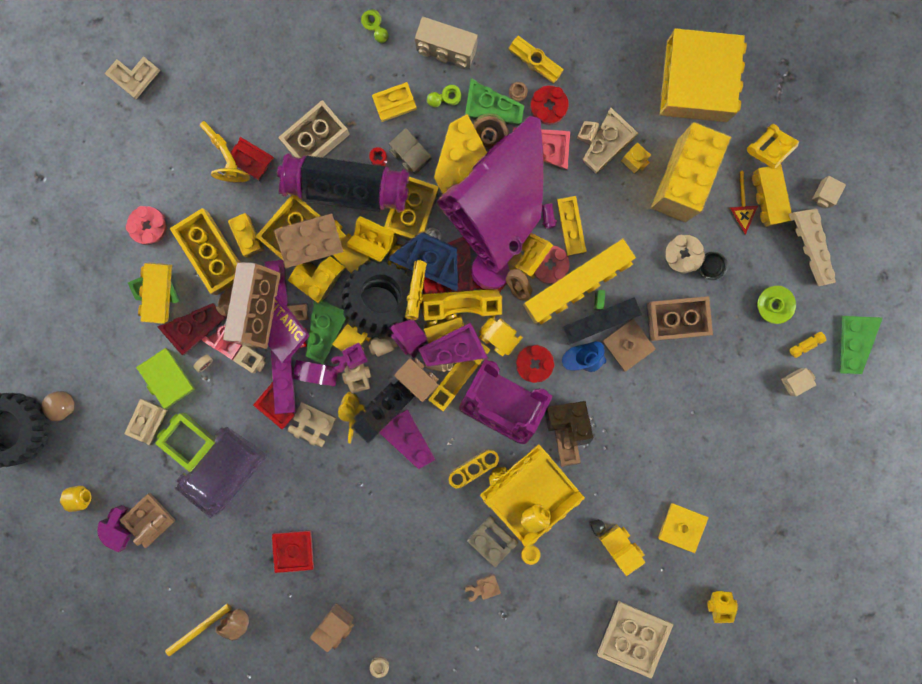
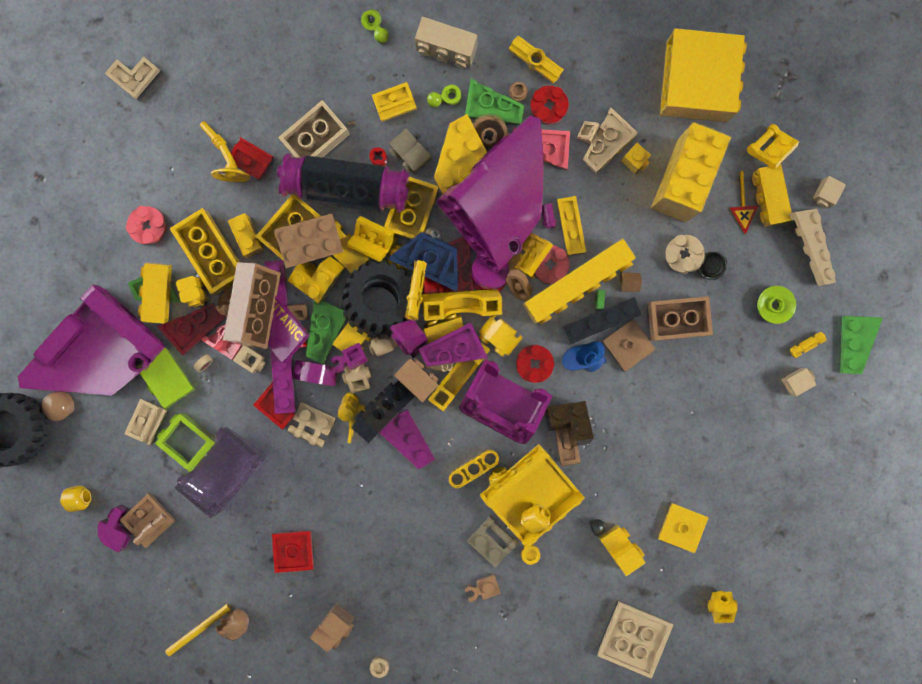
(92, 349): none -> magenta panel
(192, 291): none -> yellow brick
(631, 282): none -> medium nougat slope

